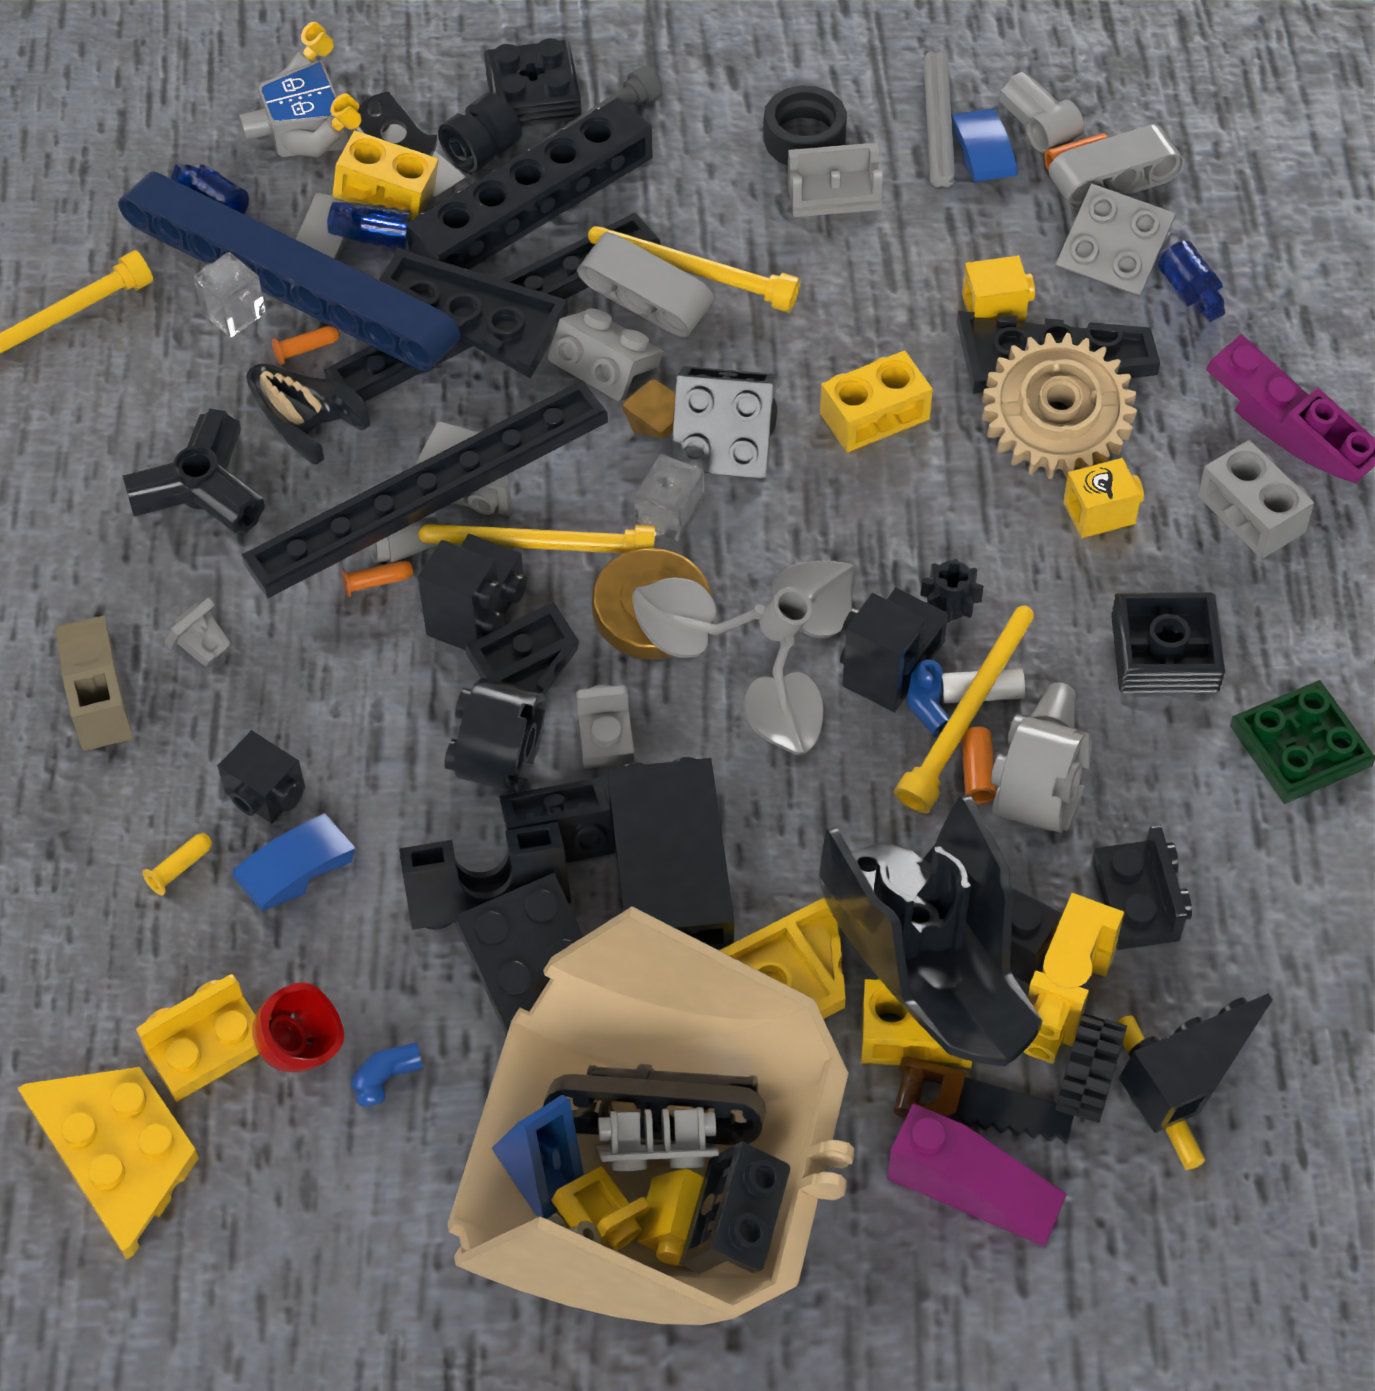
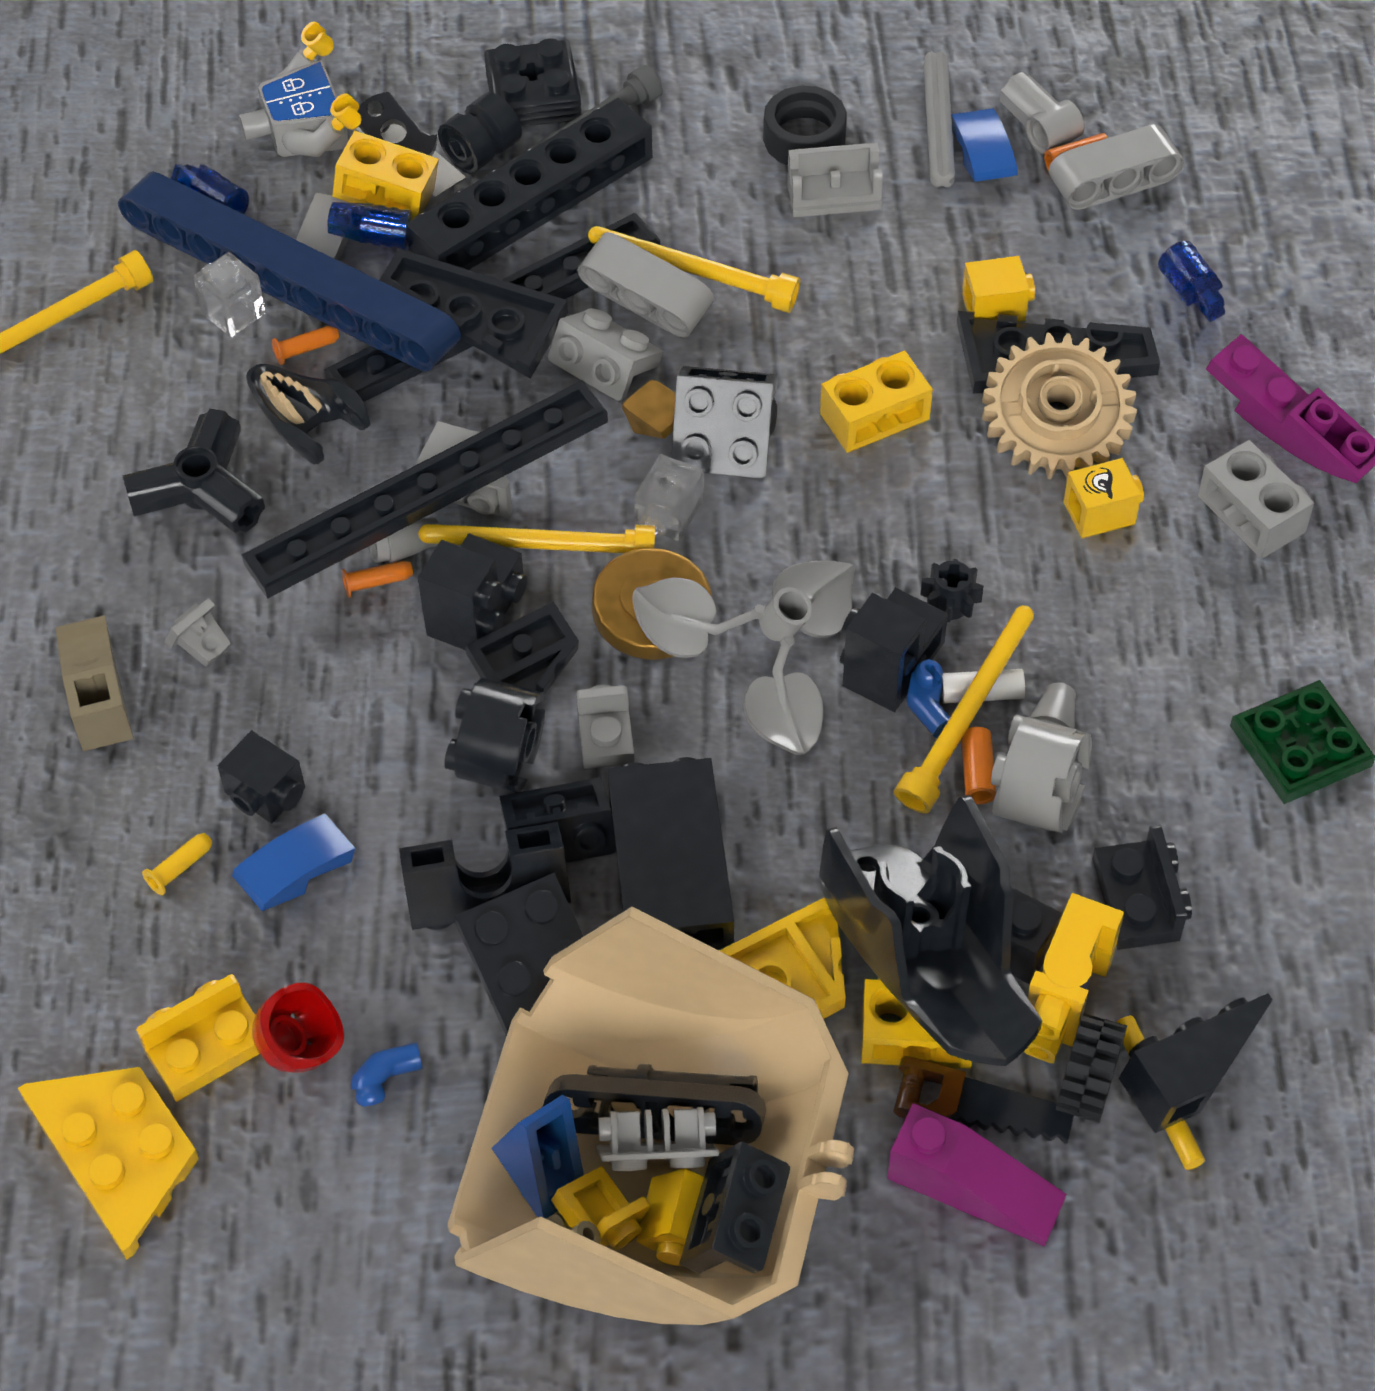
(1116, 239): light grey hinge -> none
(1151, 665): black brick -> none

